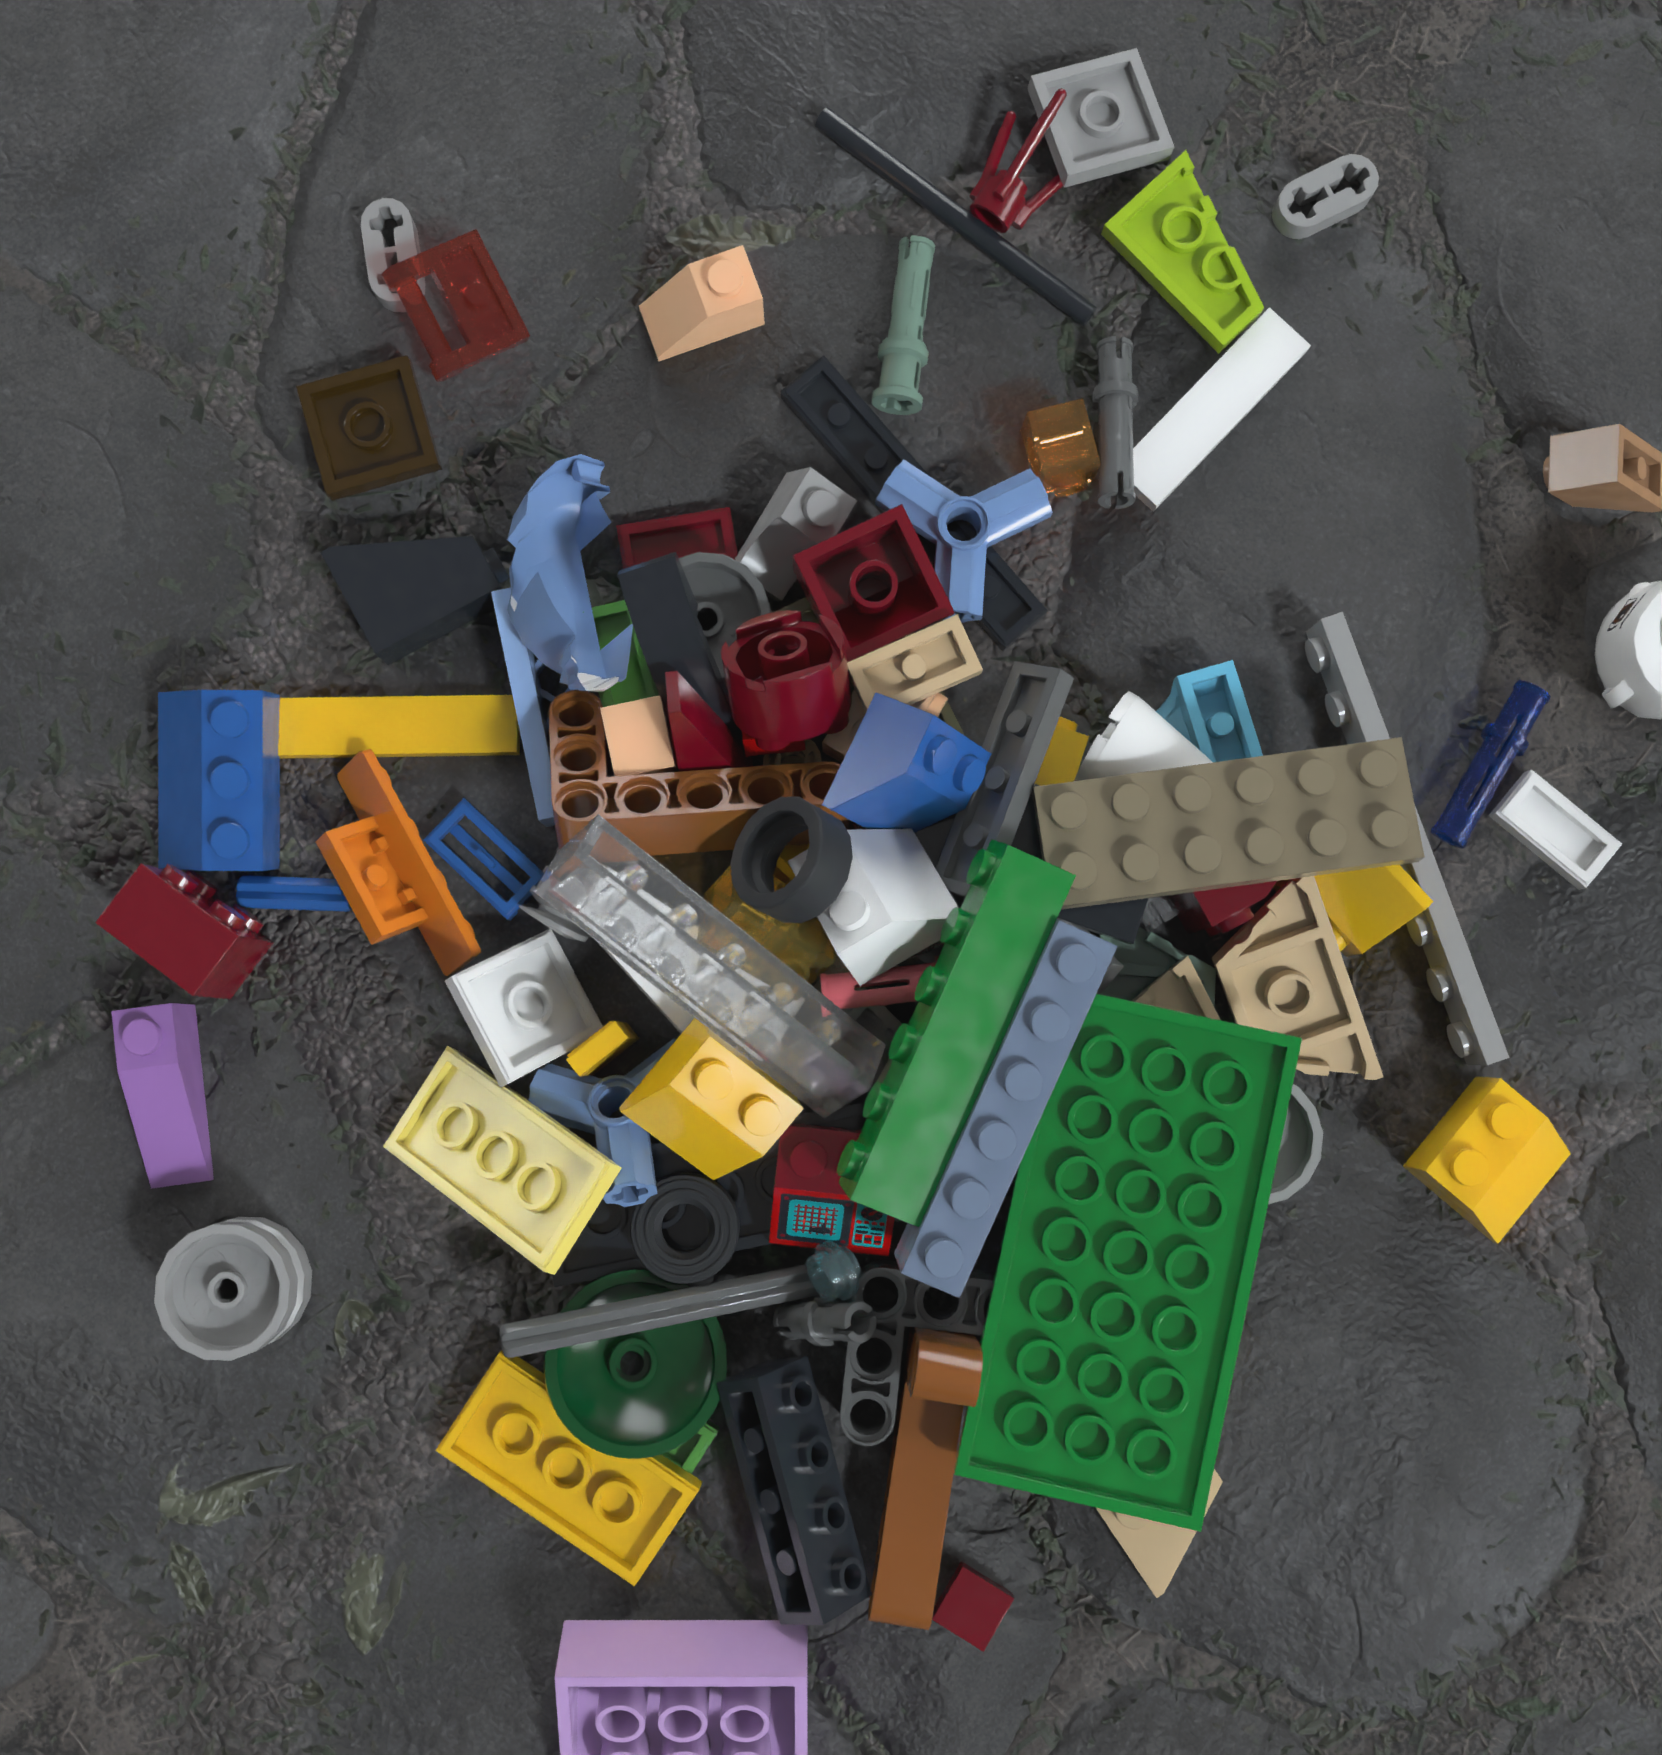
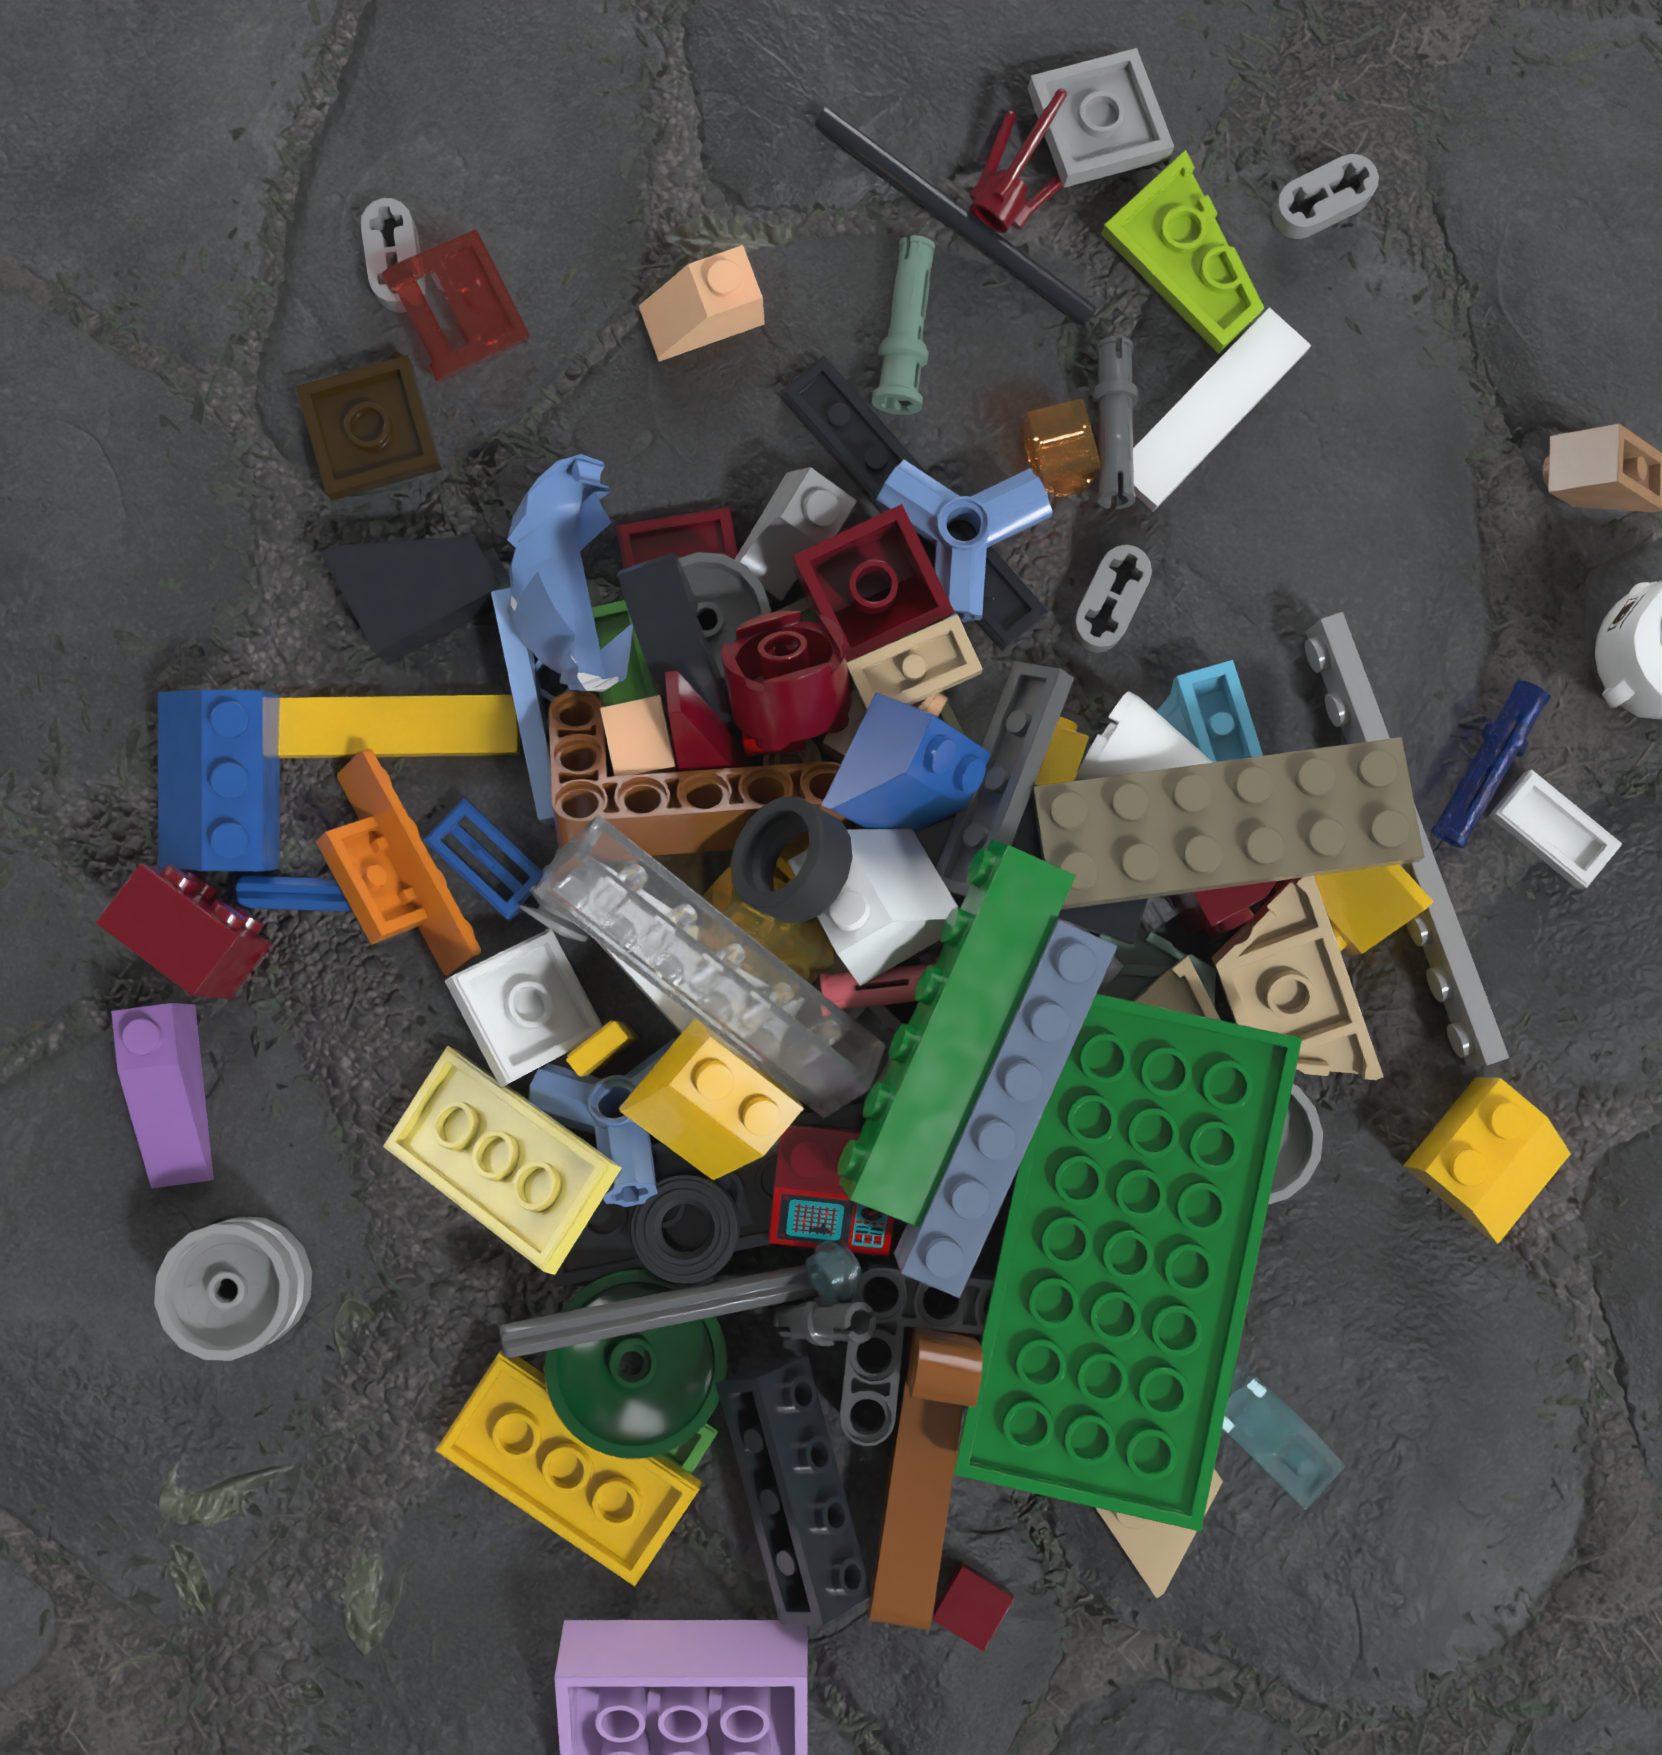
(1123, 604): none -> light grey beam
(1280, 1442): none -> clear light blue slope

